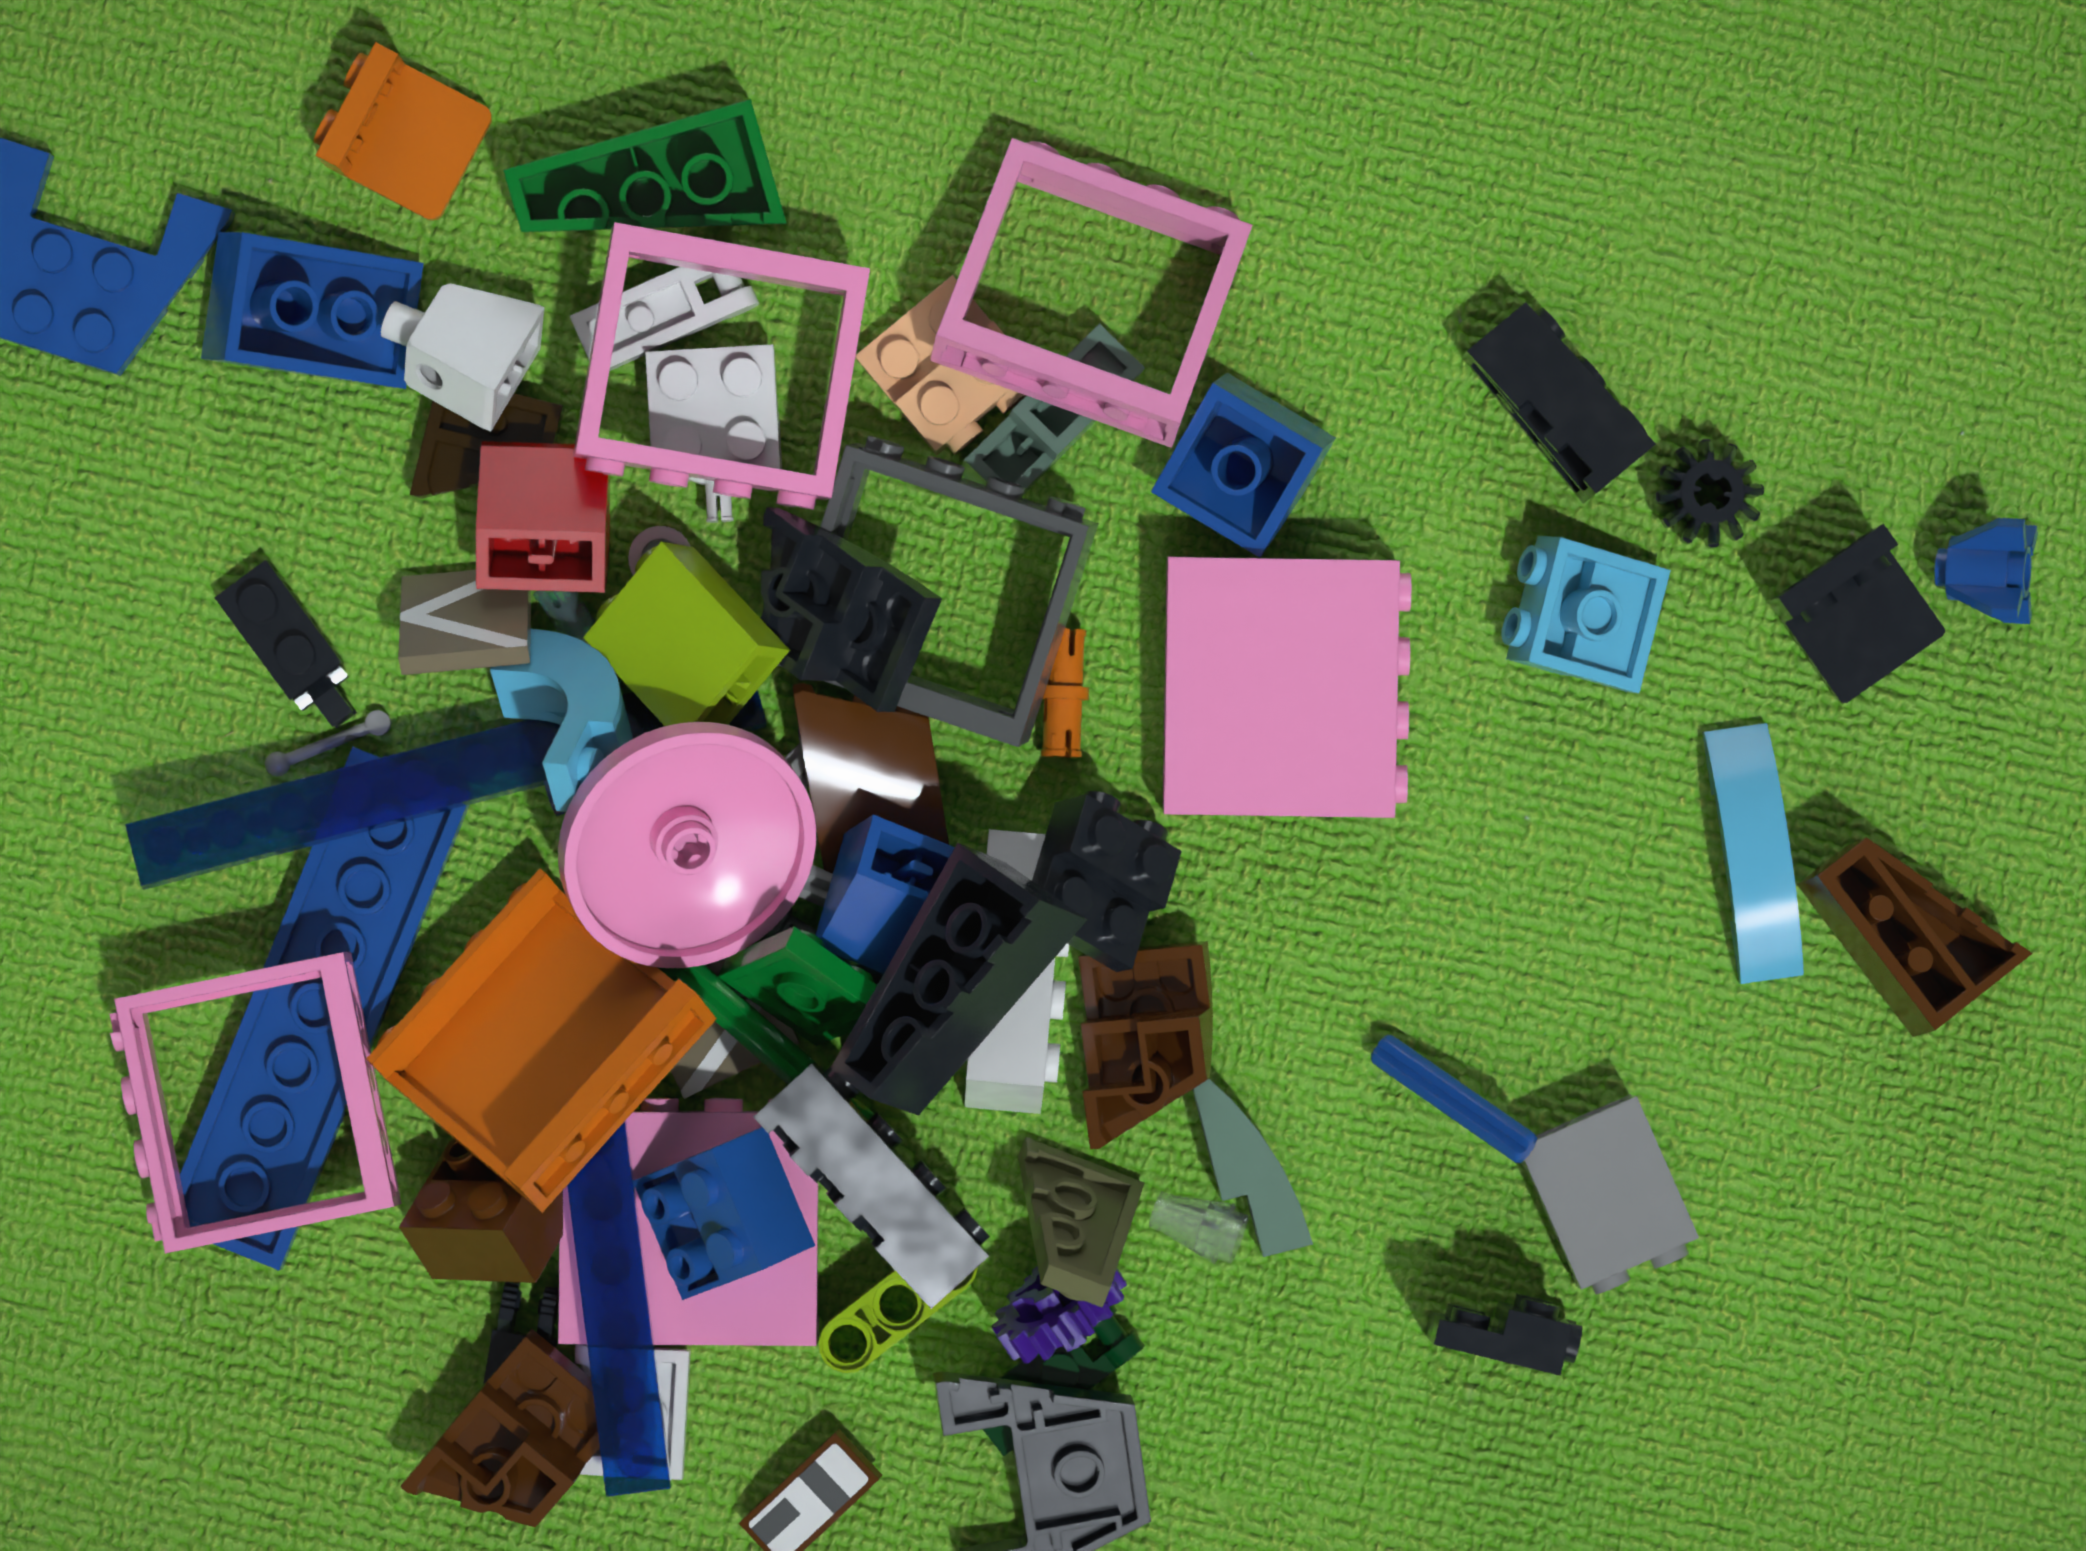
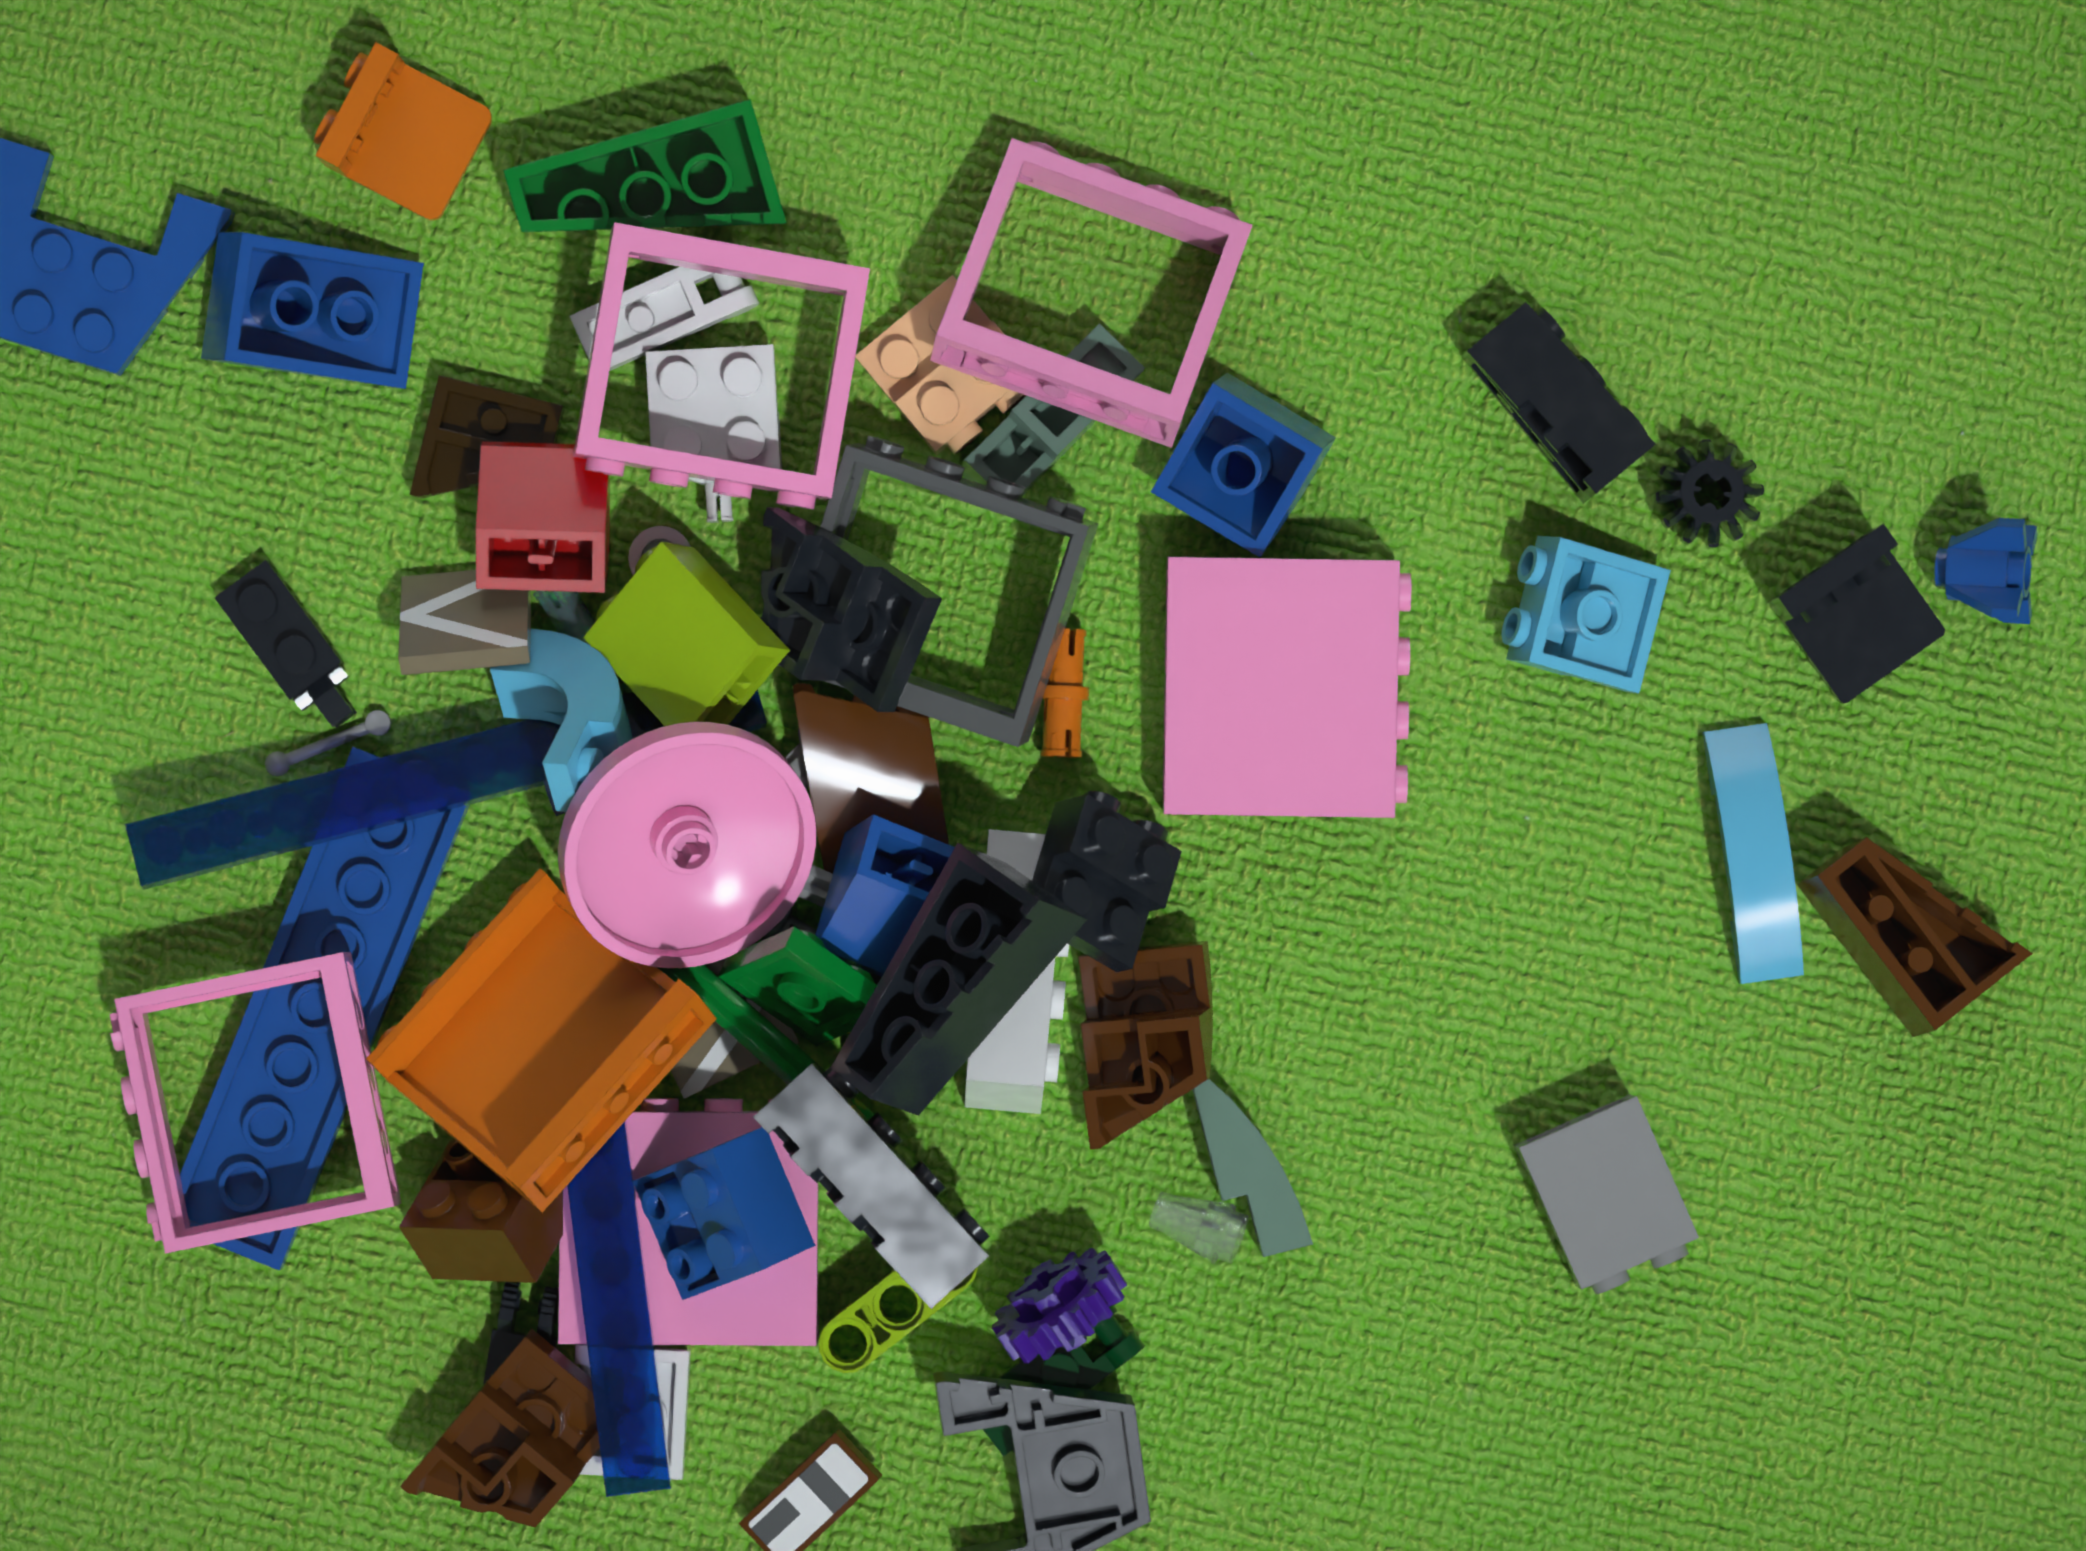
(467, 349): white torso -> none
(1076, 1219): olive wing -> none
(1454, 1098): blue axle -> none
(1520, 1335): black plate -> none

